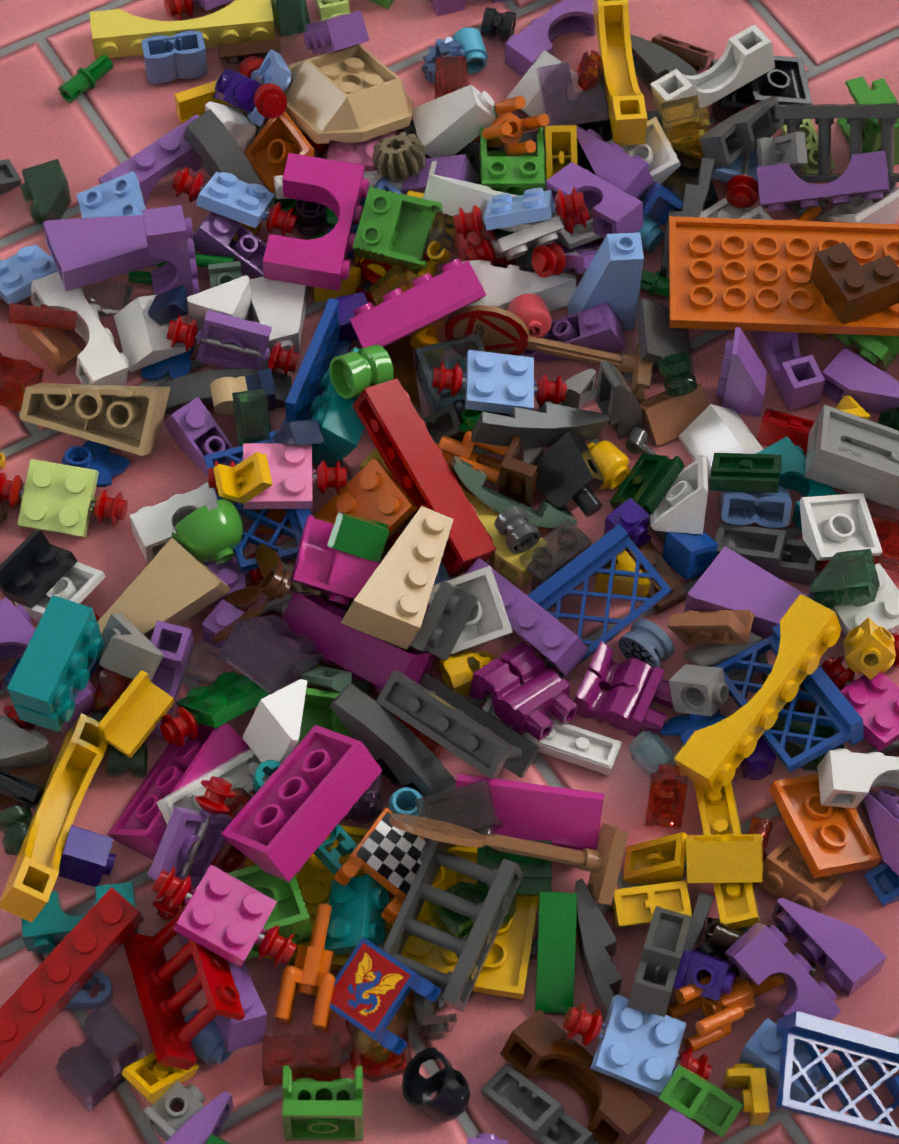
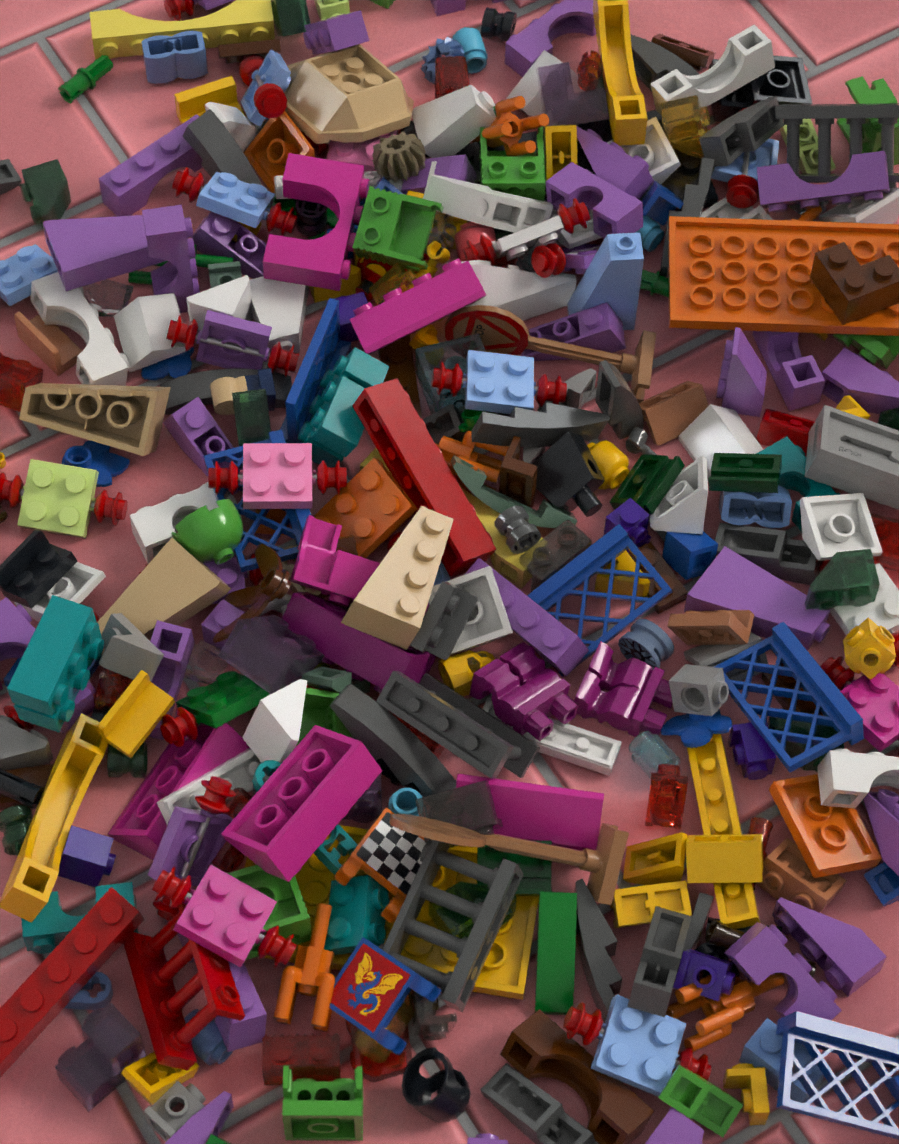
(42, 317): clear red pin -> none
(113, 198): light blue bracket -> none
(169, 305): dark blue slope -> none
(236, 90): dark purple brick -> none
(245, 479): yellow bracket -> none
(300, 433): dark blue slope -> none
(359, 536): green slope -> none
(360, 370): bright green wheel -> none
(523, 209): light blue plate -> none
(533, 312): coral head -> none
(654, 333): dark grey slope -> none
(677, 374): clear green wheel -> none
(717, 750): yellow arch -> none
(782, 149): light grey bracket -> none

